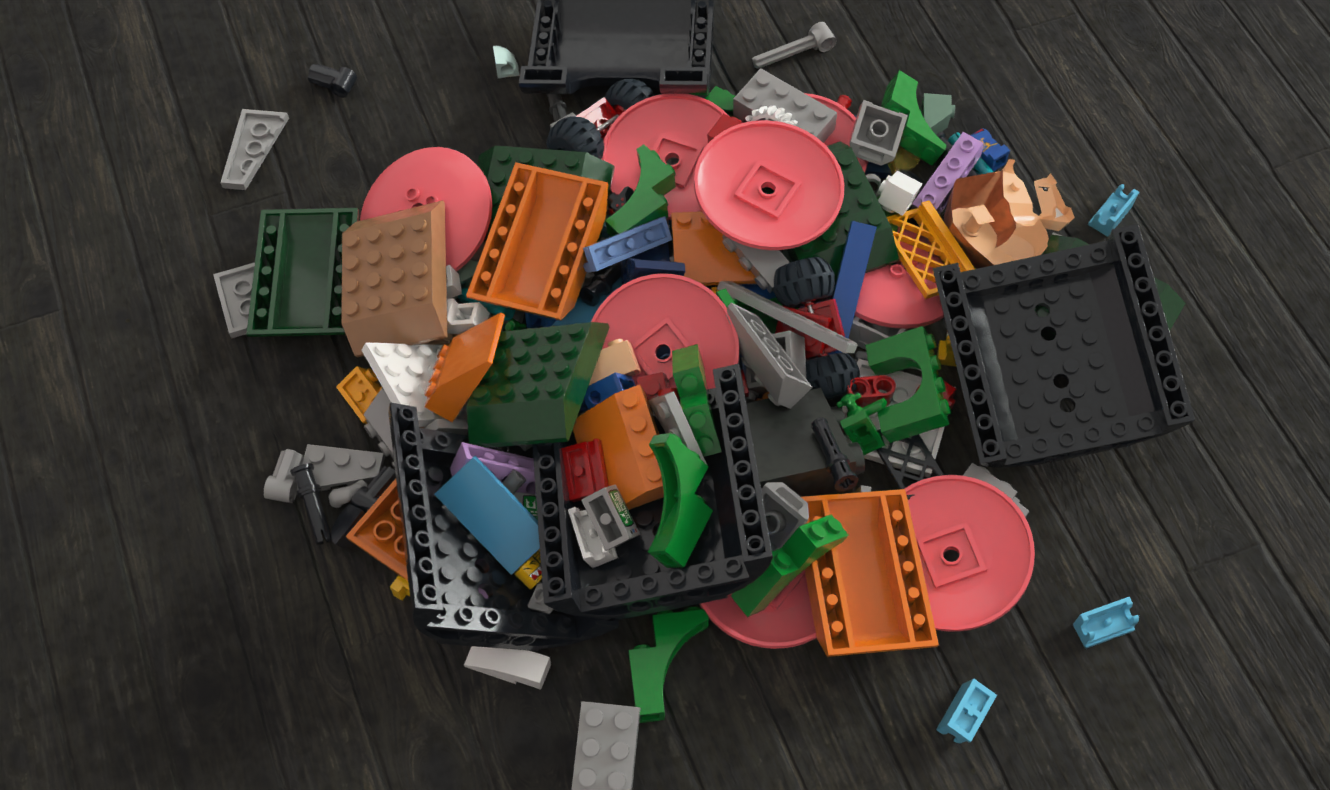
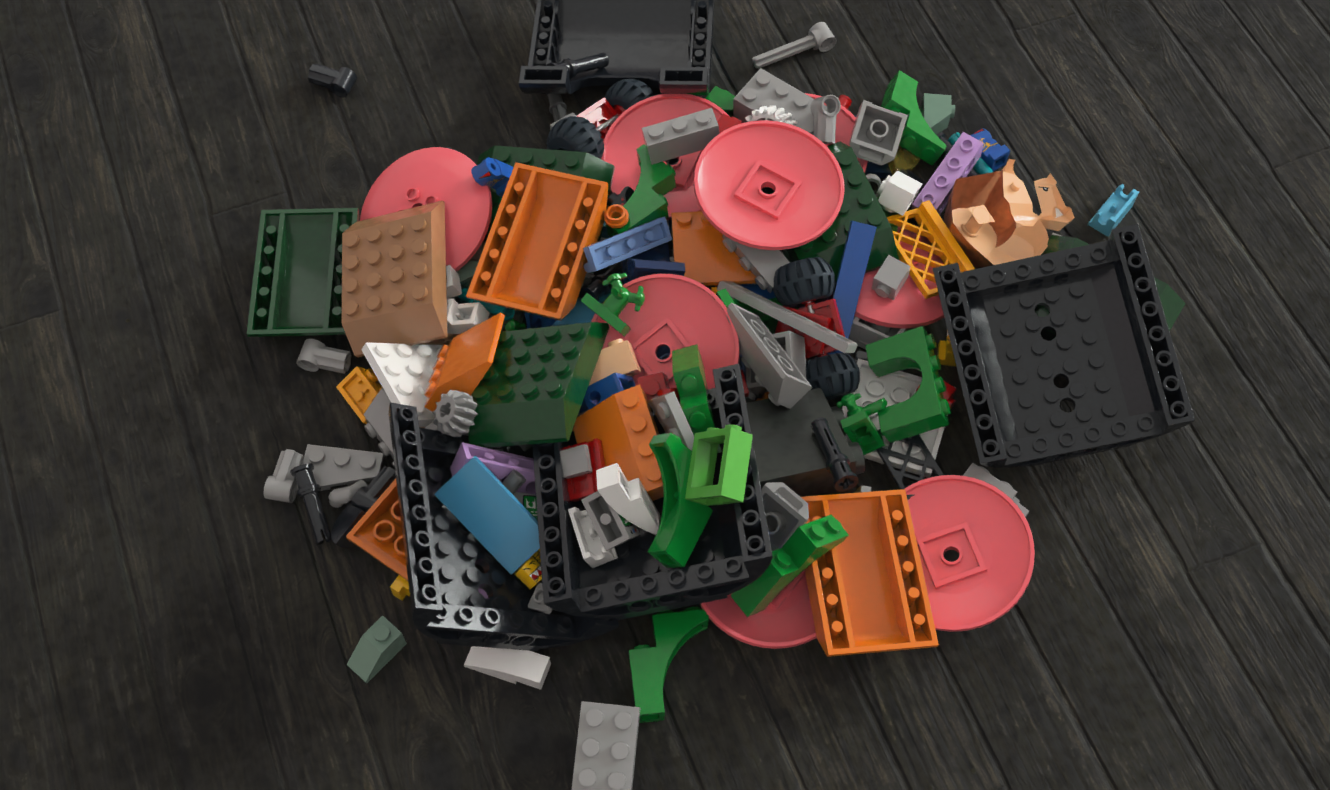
(235, 295): light grey wing -> none
(251, 144): light grey wing -> none
(317, 356): none -> light grey piece
(376, 649): none -> sand green slope
(455, 413): none -> light grey gear
(493, 174): none -> blue leg
(505, 62): light aqua brick -> none
(576, 461): none -> light grey tile
(583, 64): none -> black pin
(615, 302): none -> green piece
(616, 211): none -> orange plate
(628, 498): none -> white slope
(680, 135): none -> light grey brick
(732, 470): none -> bright green window
(825, 120): none -> light grey piece
(869, 389): red beam -> none
(890, 277): none -> light grey brick
(967, 711): medium azure hinge -> none
(1105, 622): medium azure hinge -> none

